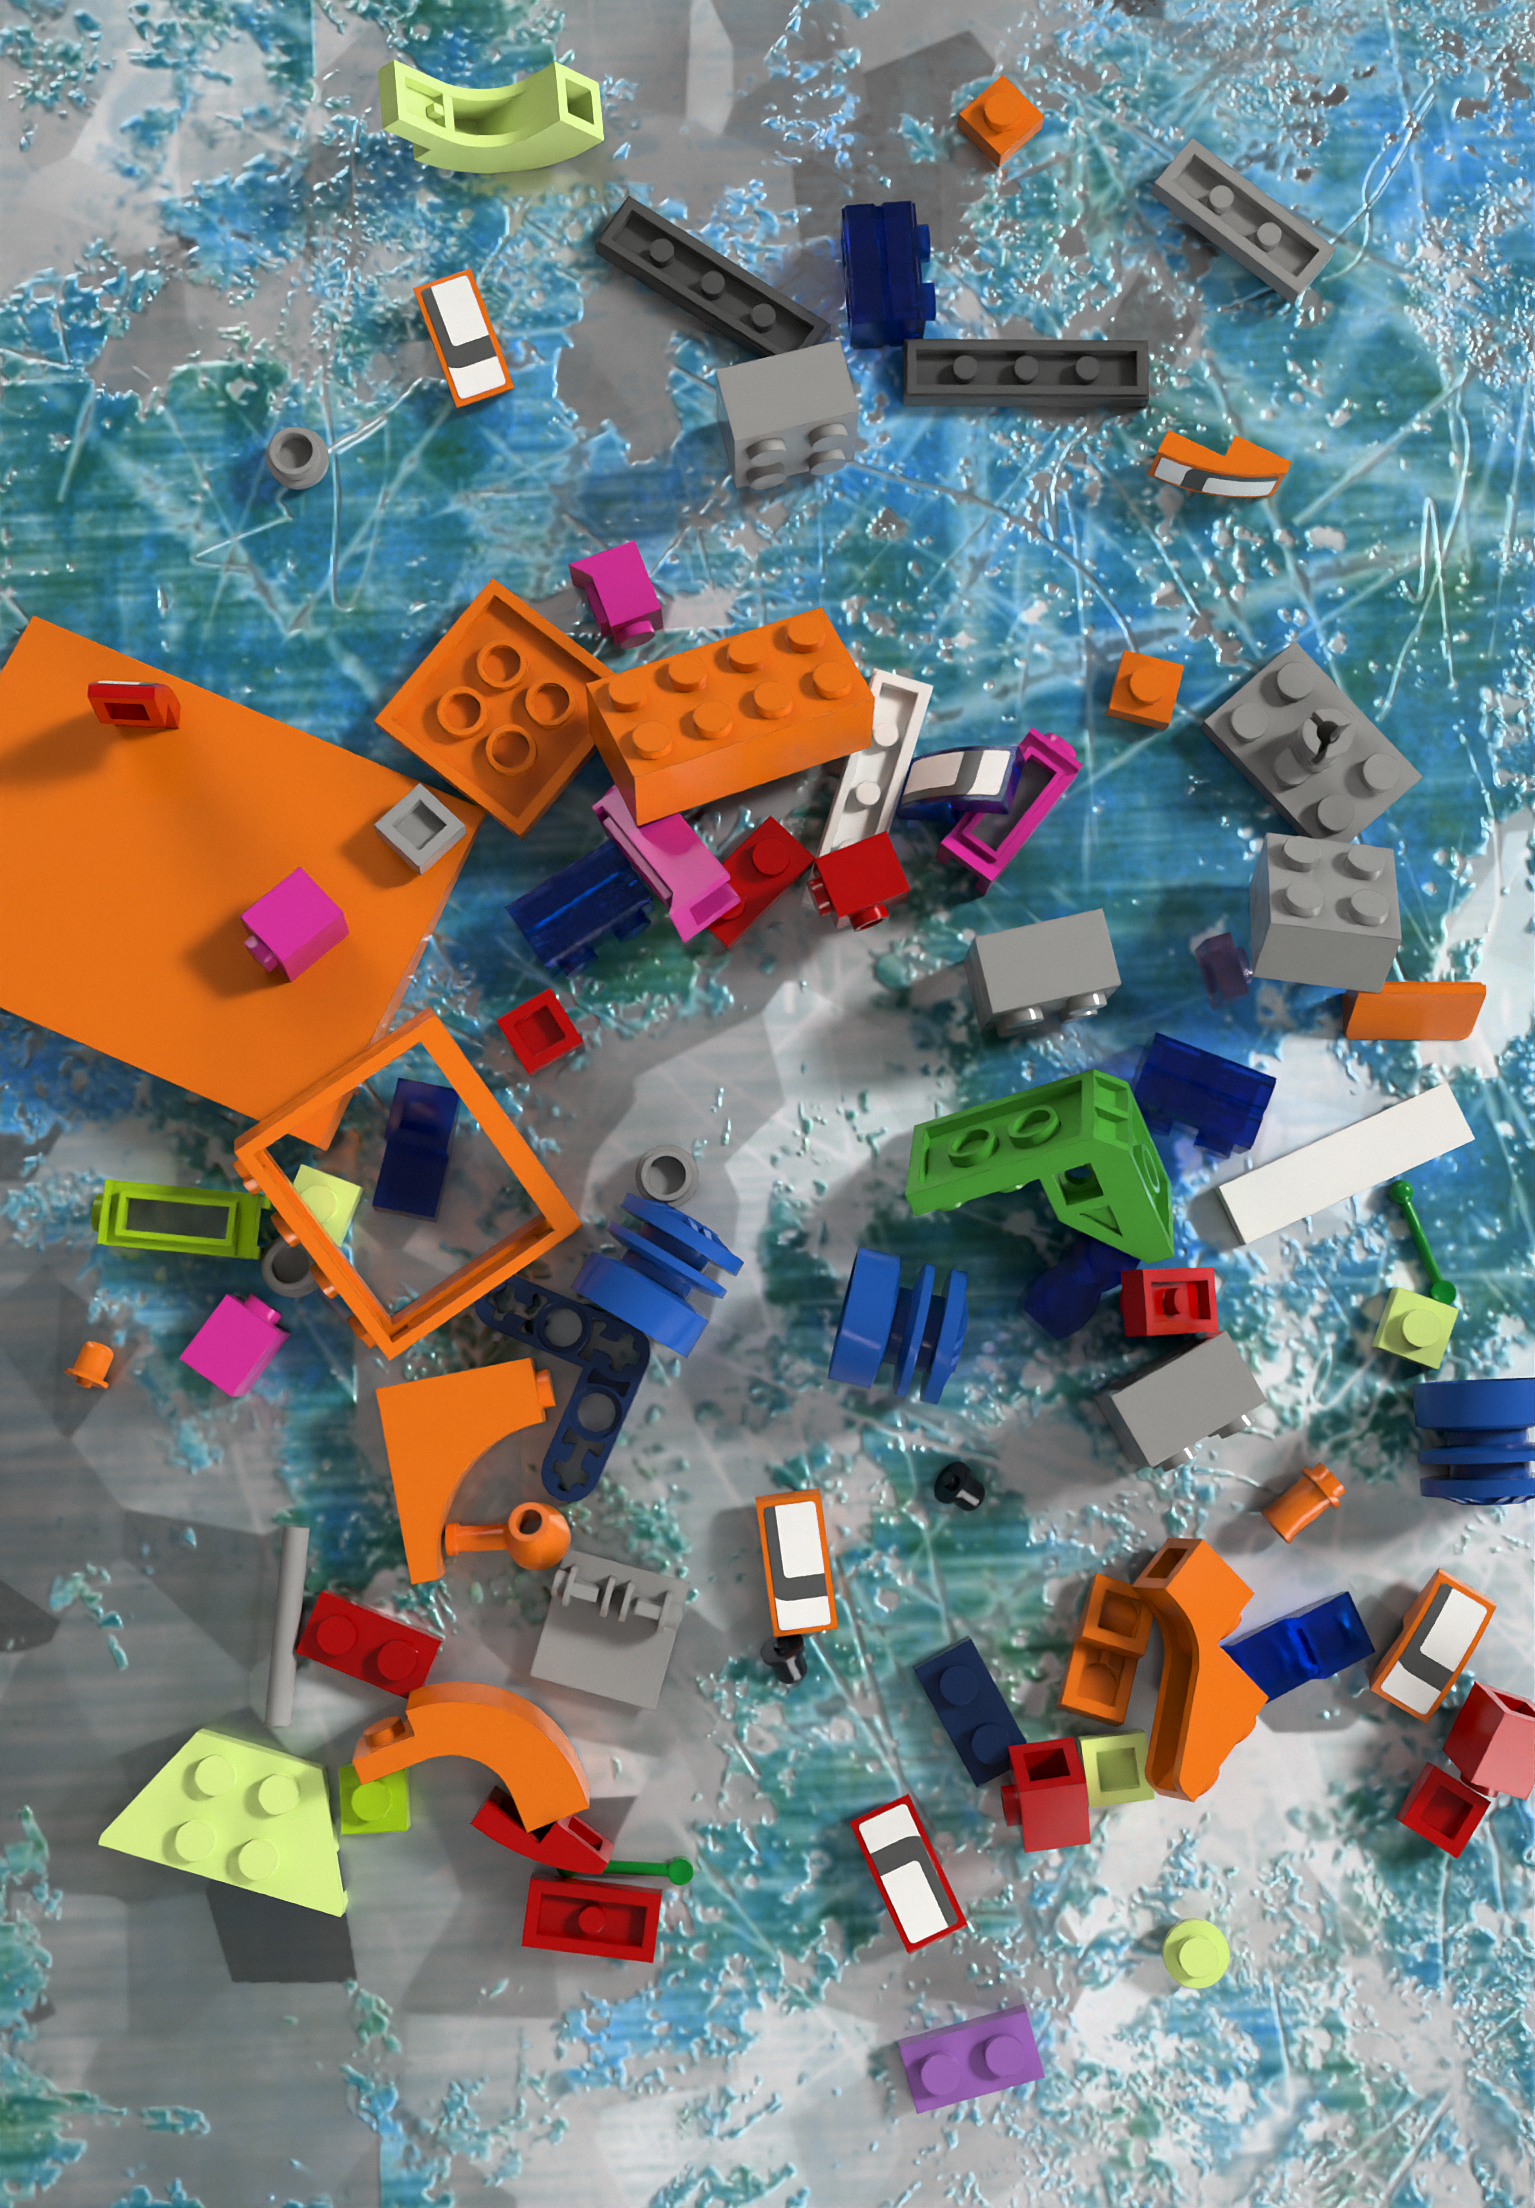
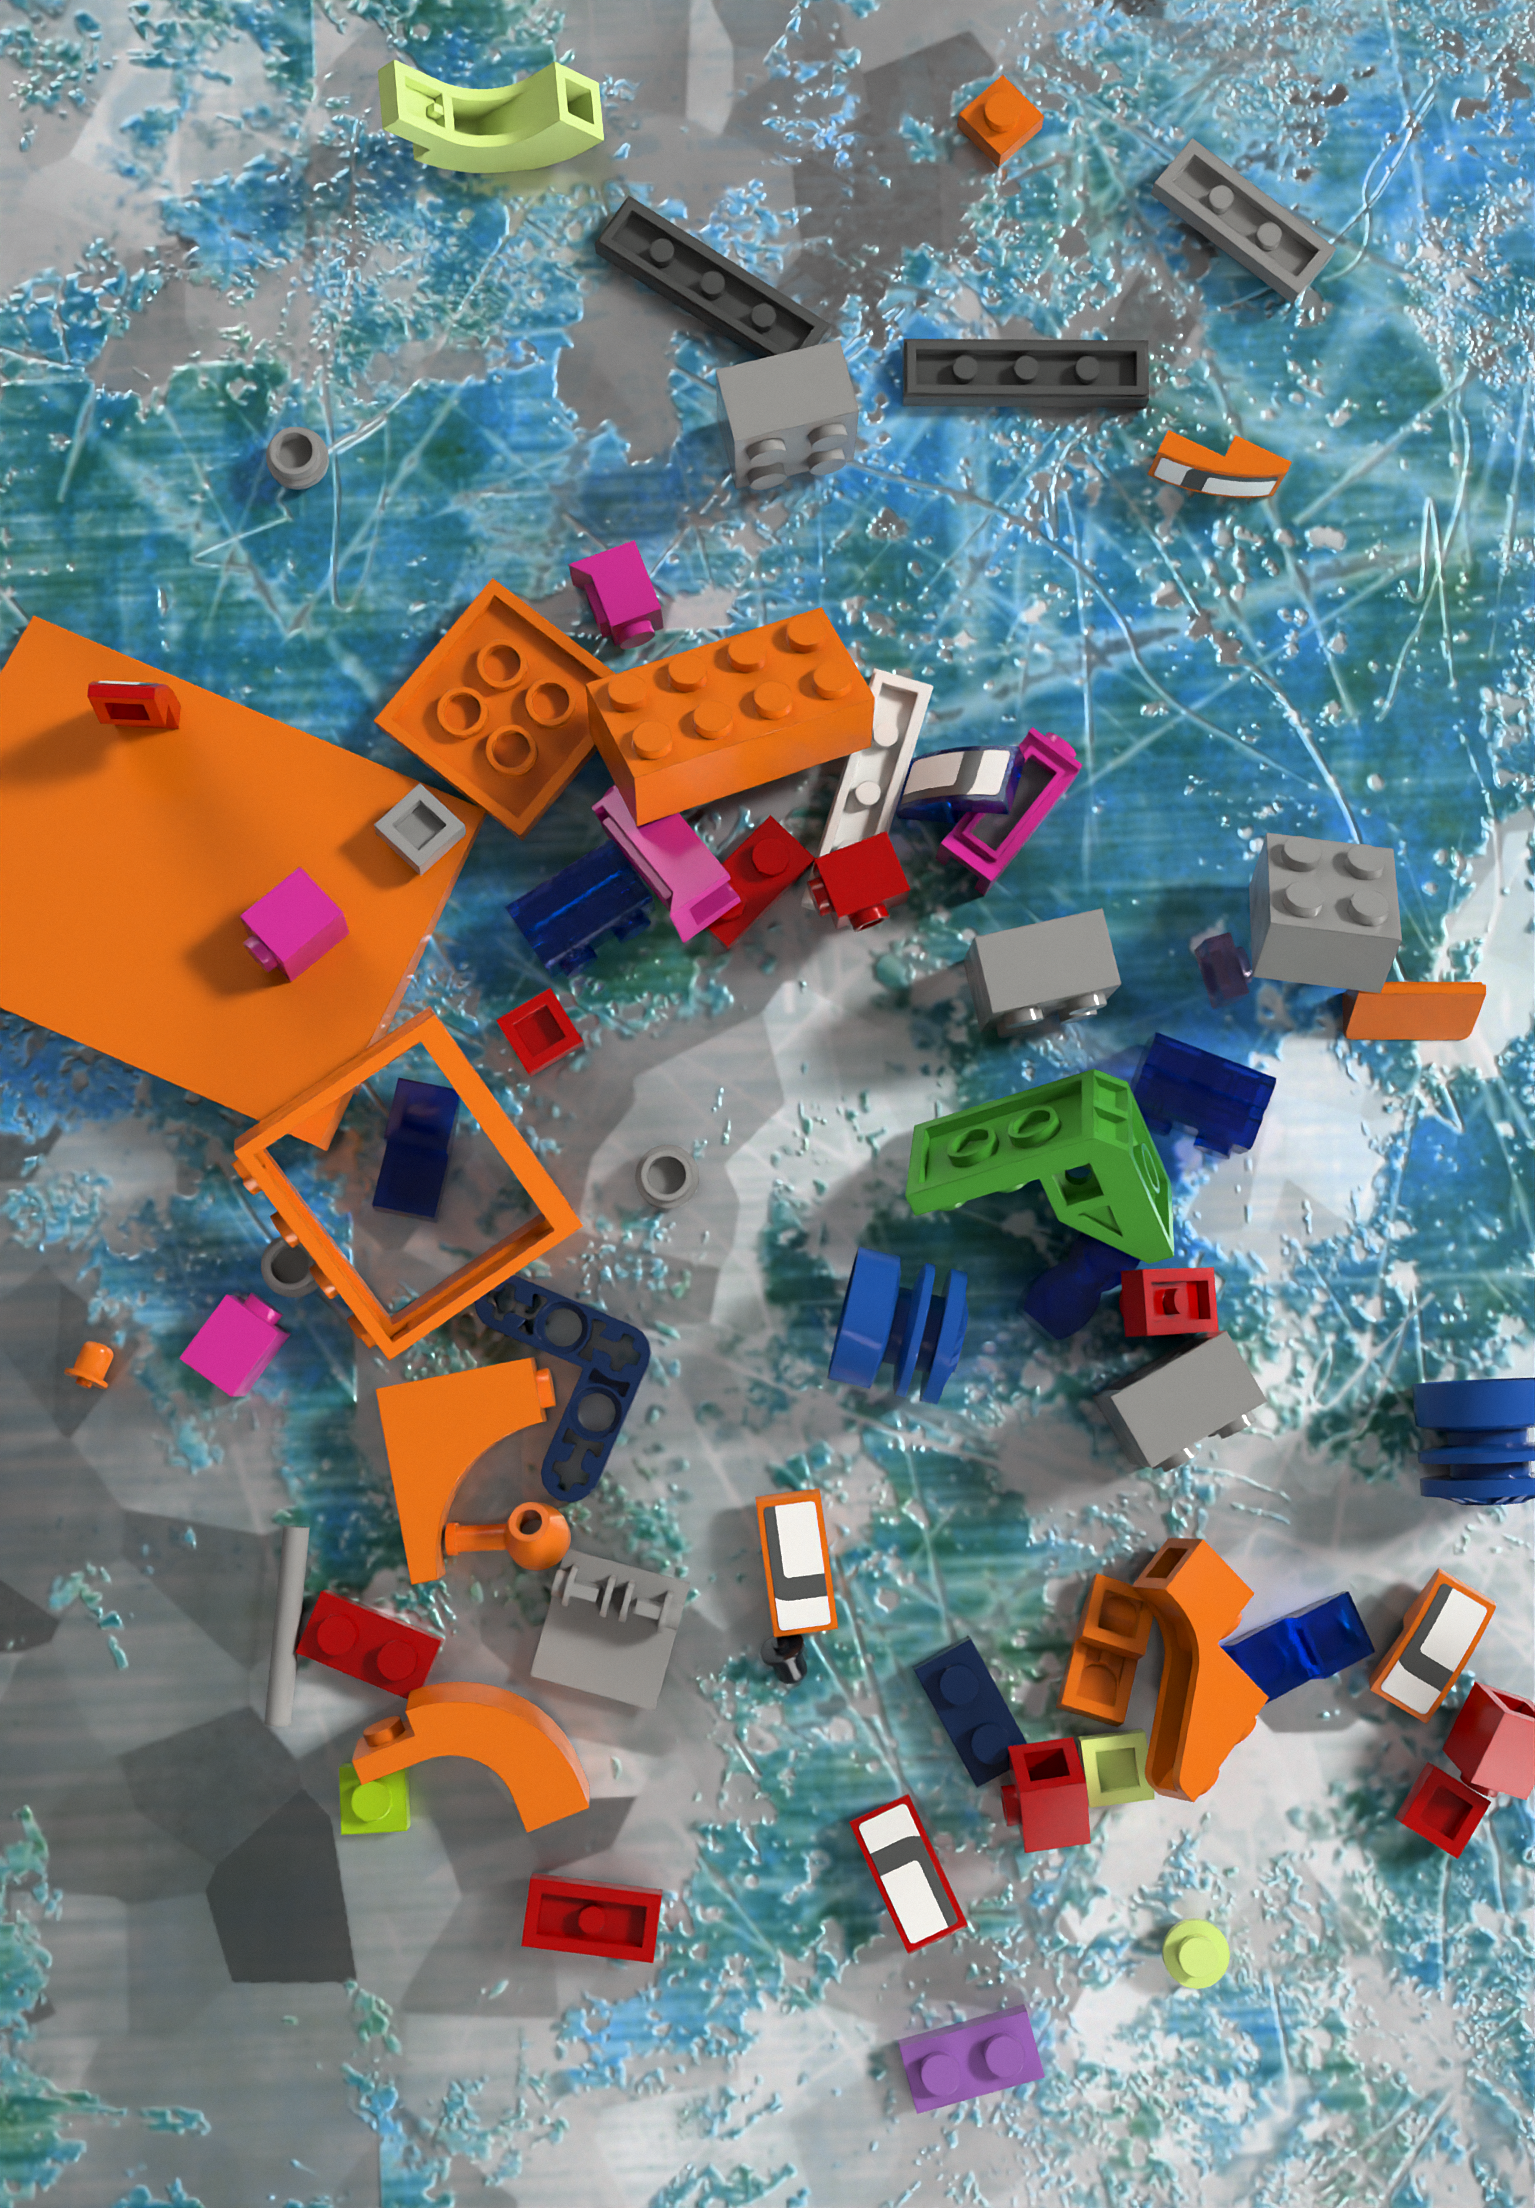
(179, 1219): lime window -> none
(240, 1820): yellowish green wing -> none
(329, 1199): yellowish green plate -> none
(463, 338): slope -> none
(561, 1844): red slope -> none
(658, 1273): blue wheel -> none
(678, 1870): green hinge -> none
(884, 275): clear blue brick -> none
(959, 1487): black piece -> none
(1145, 690): orange plate -> none
(1304, 1502): orange pin -> none
(1310, 749): light grey plate -> none
(1344, 1163): white tile -> none
(1415, 1328): yellowish green plate -> none
(1440, 1290): green hinge -> none

